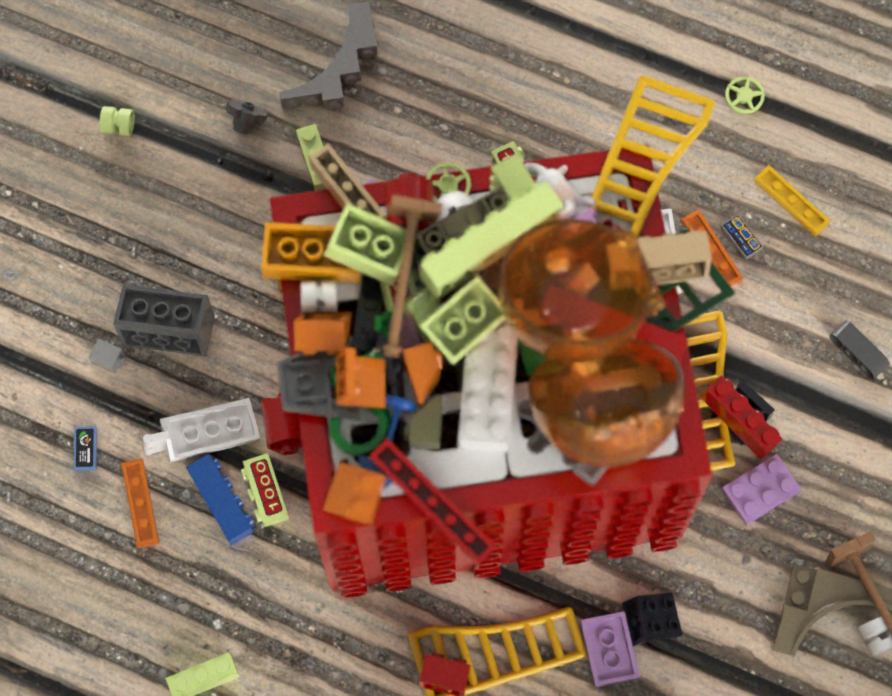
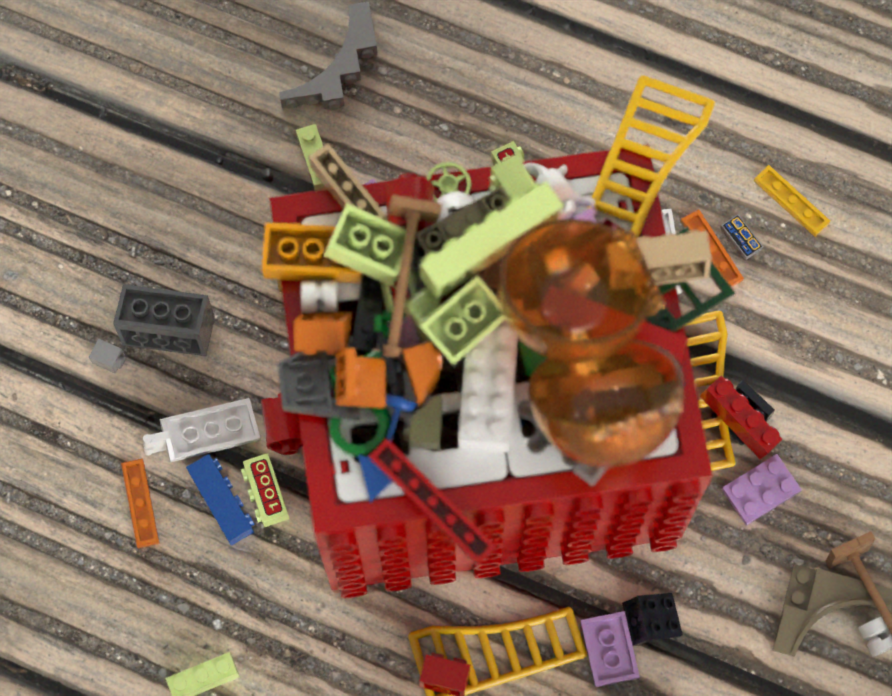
(85, 448): tile -> none
(117, 121): yellowish green wheel -> none
(245, 115): dark grey plant -> none
(355, 493): orange slope -> none
(744, 95): yellowish green wheel -> none
(859, 349): dark grey beam -> none

